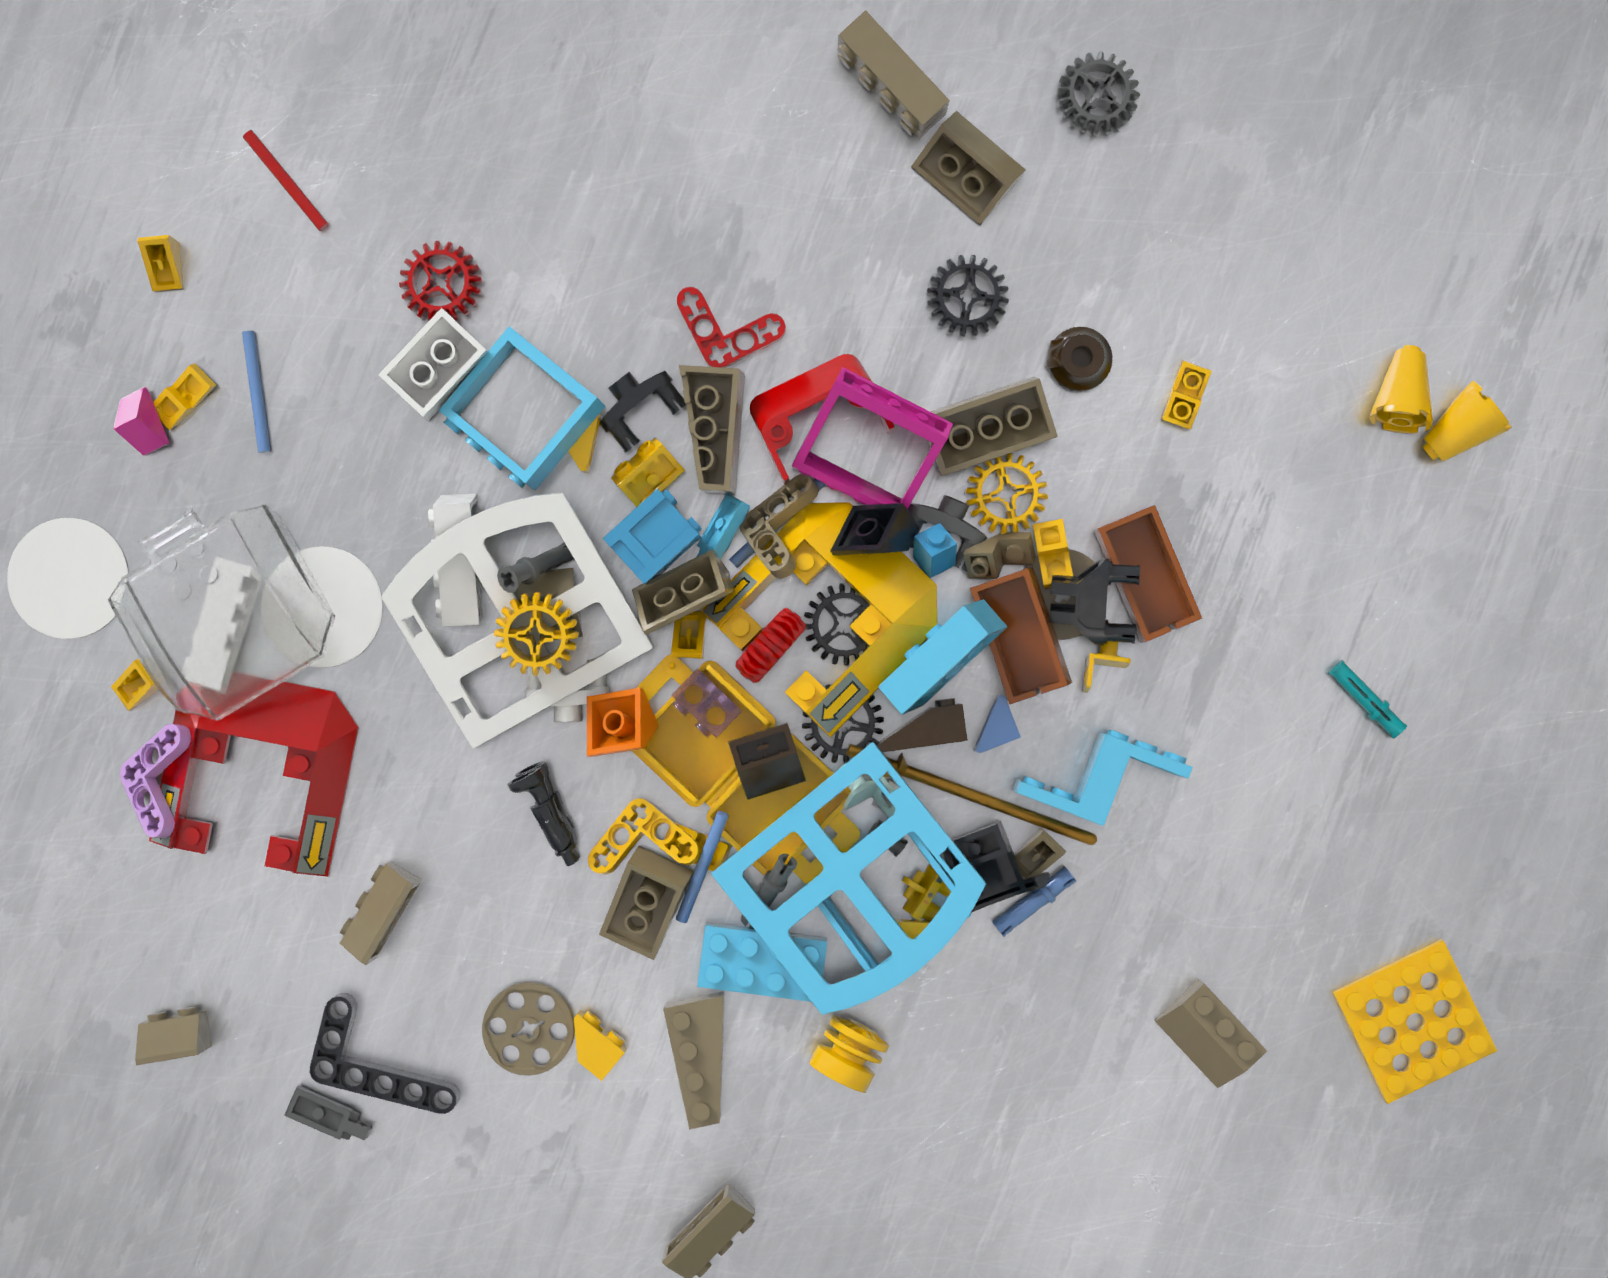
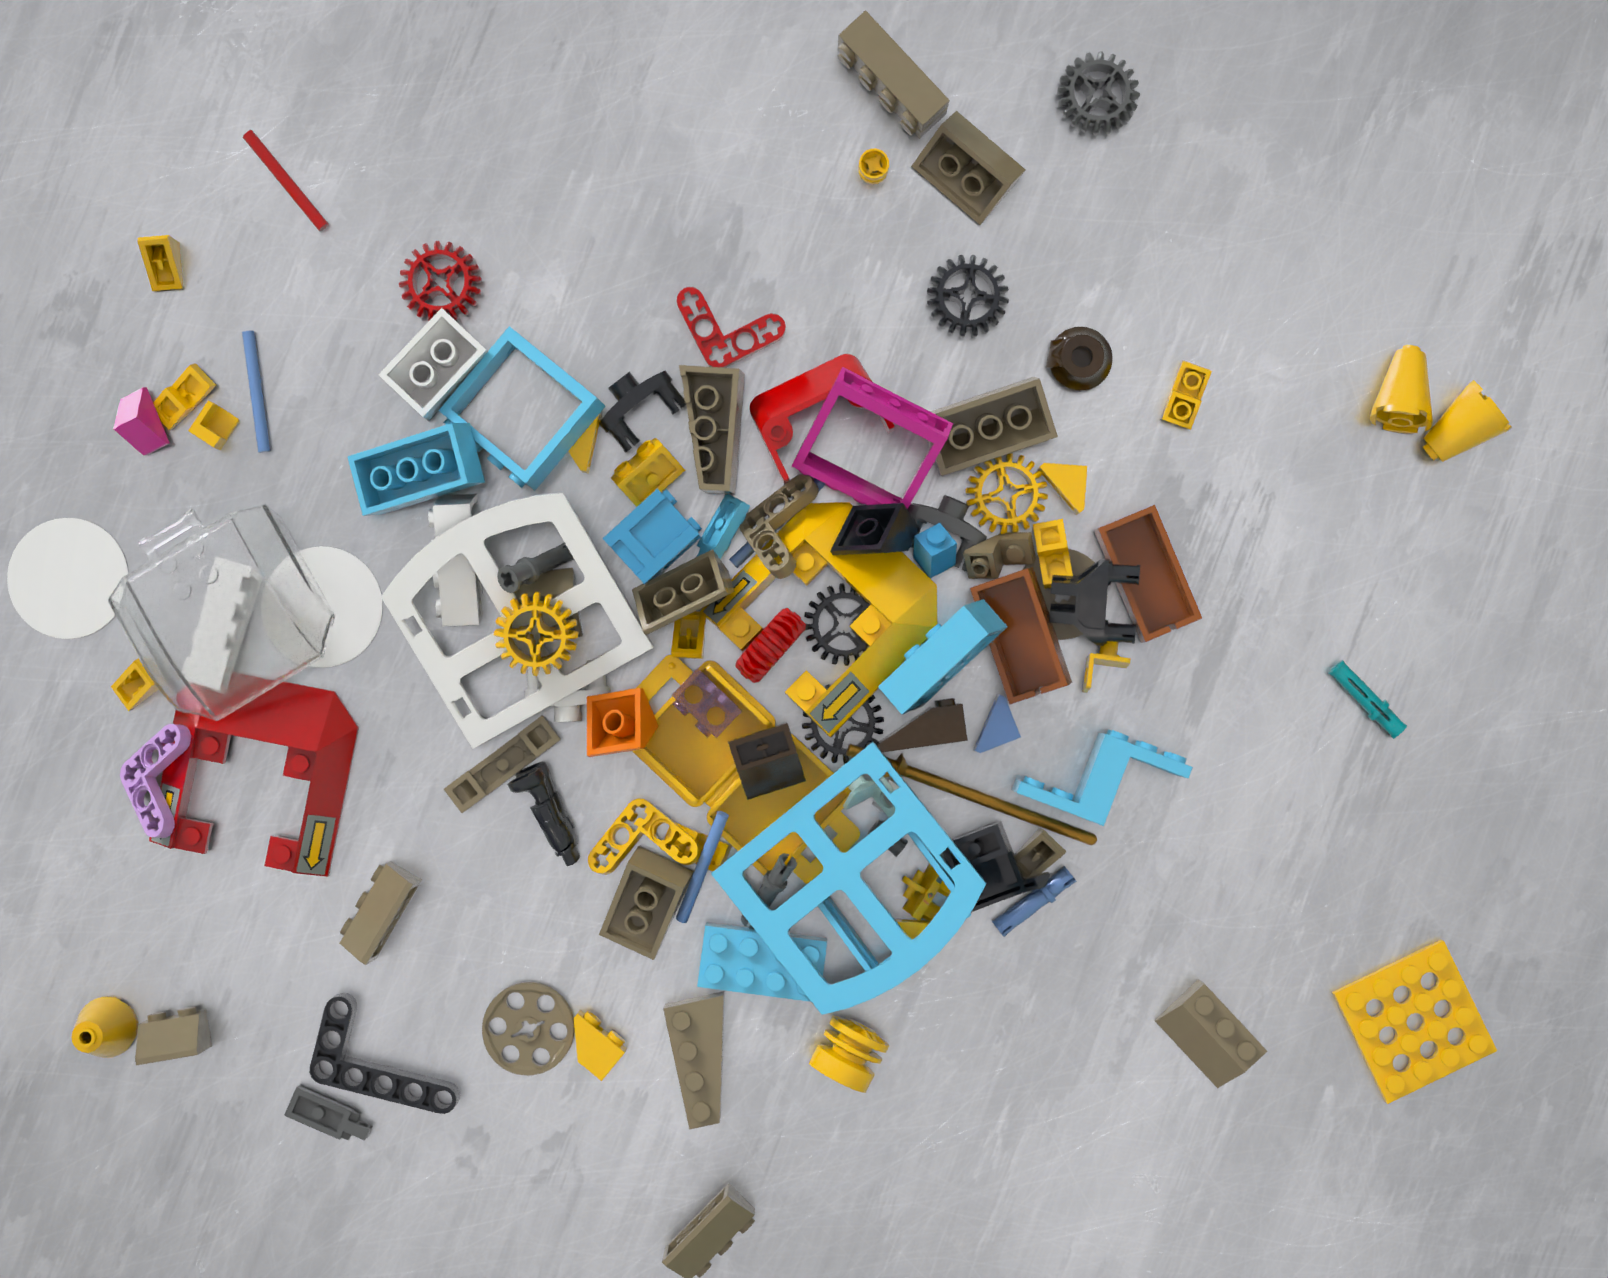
(105, 1028): none -> yellow cone
(214, 425): none -> yellow panel
(416, 469): none -> medium azure brick
(502, 764): none -> dark tan slope
(875, 161): none -> yellow wheel
(1068, 482): none -> yellow slope

